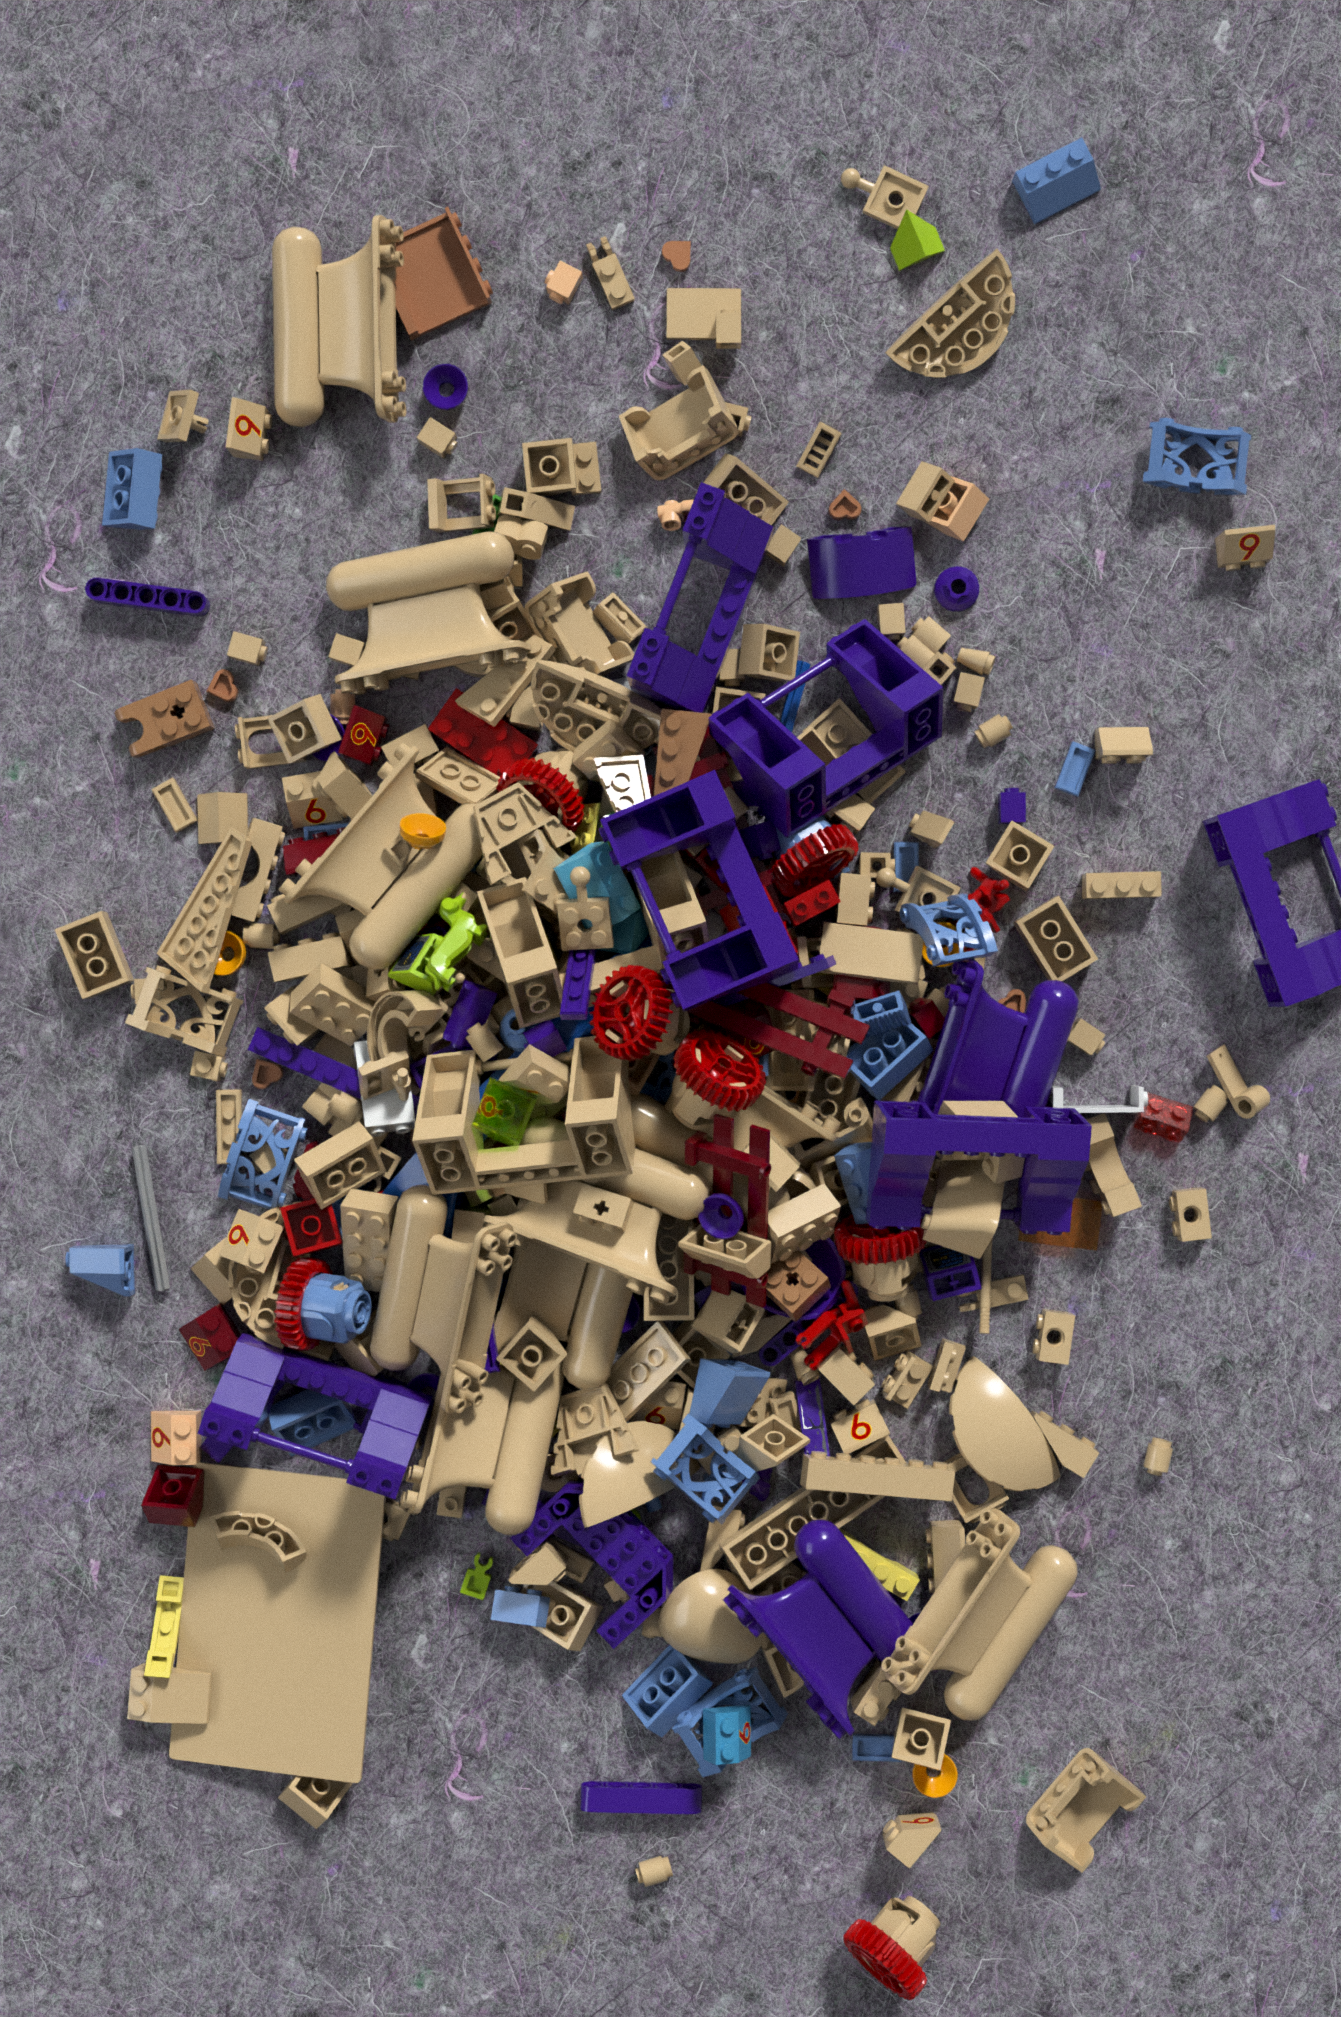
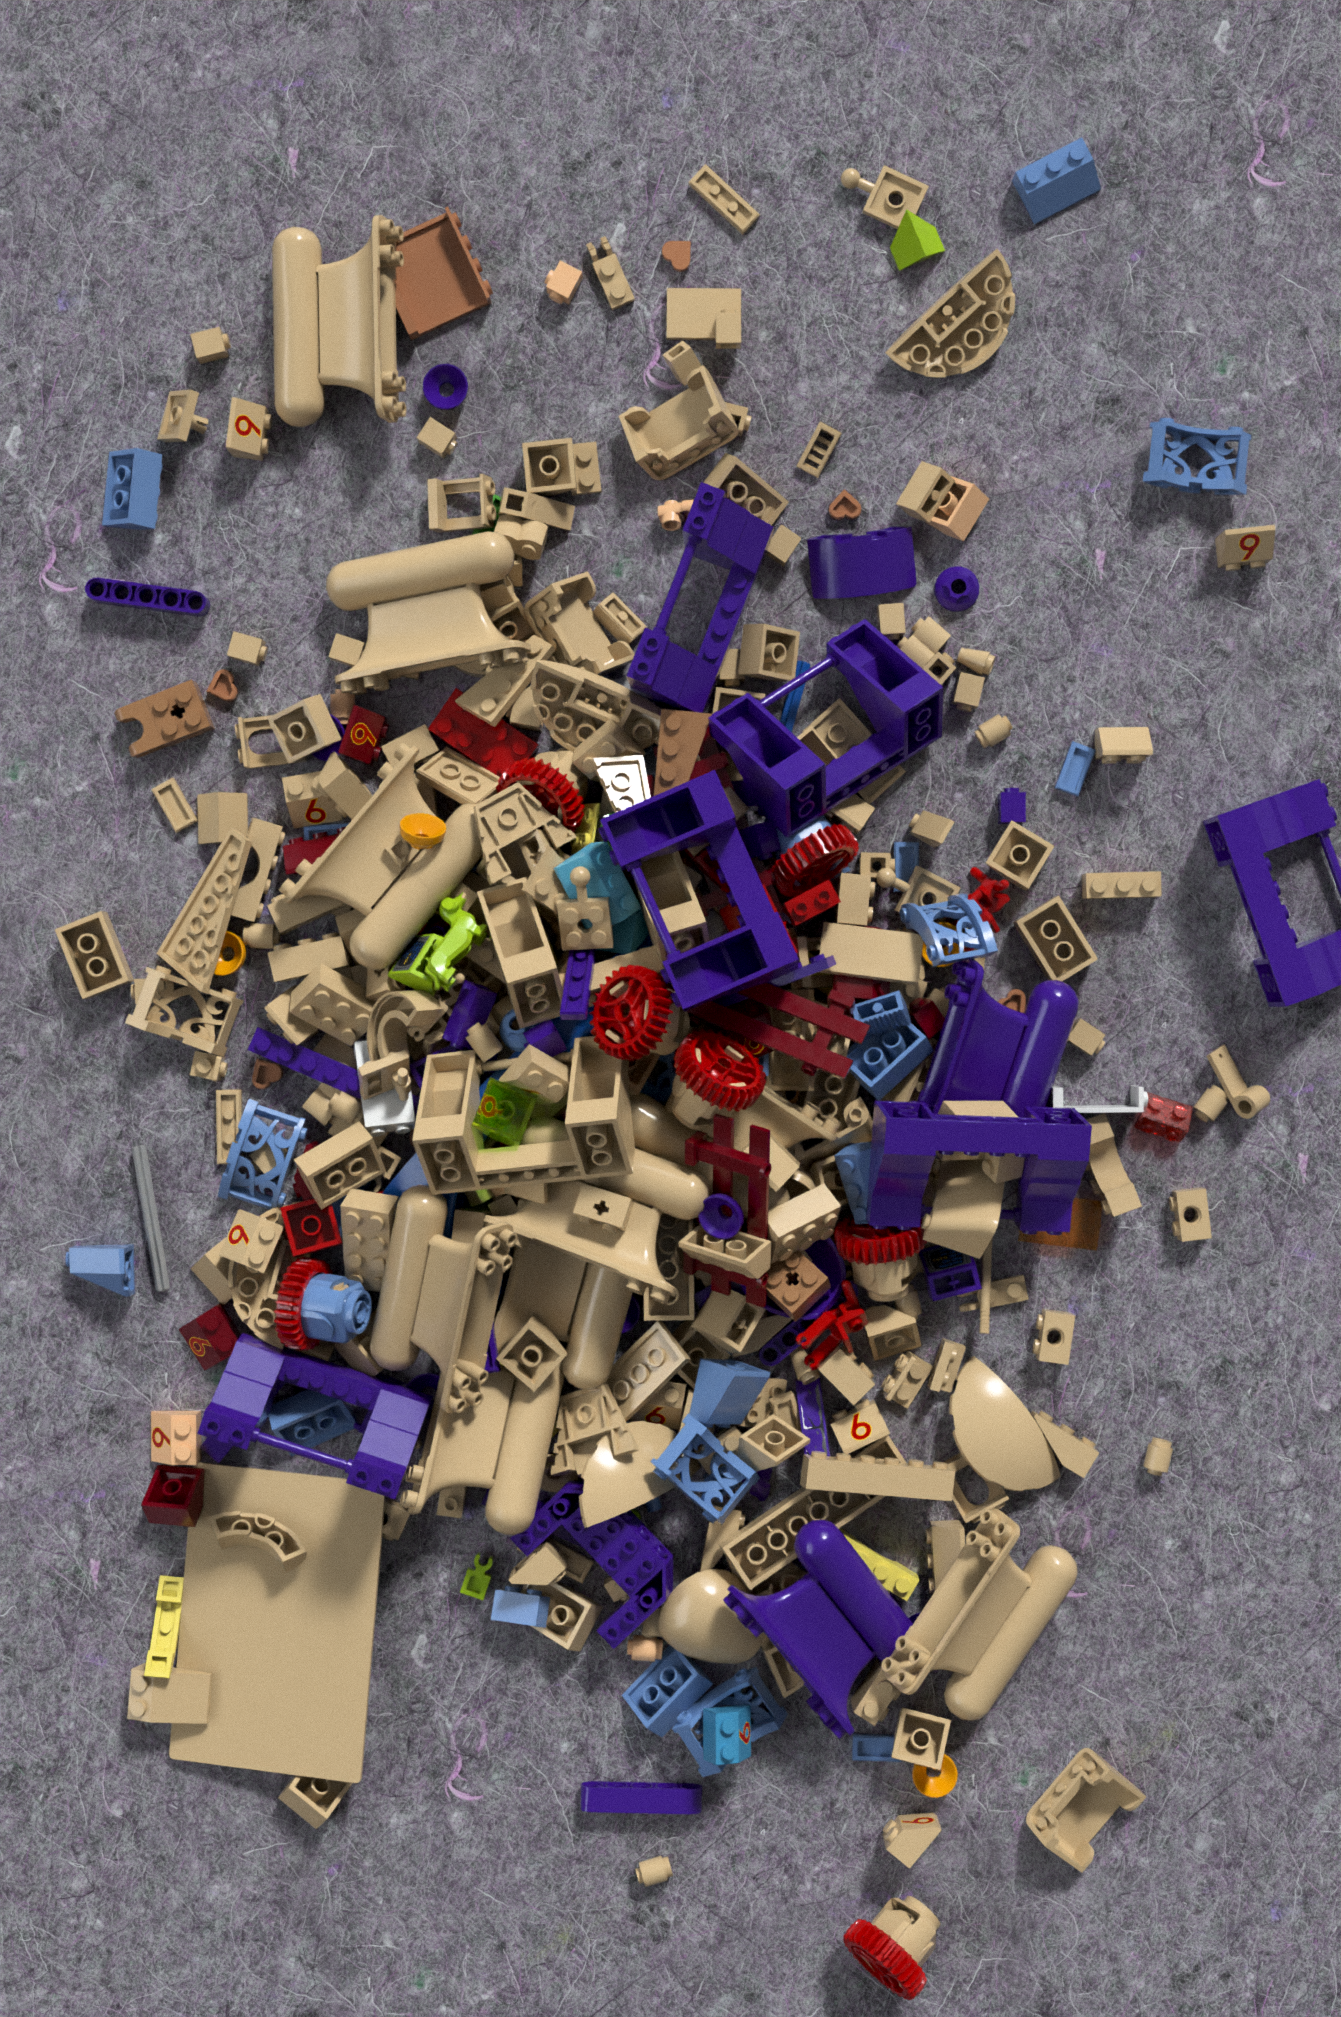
(210, 345): none -> tan brick
(645, 1648): none -> light nougat brick
(724, 199): none -> tan tile

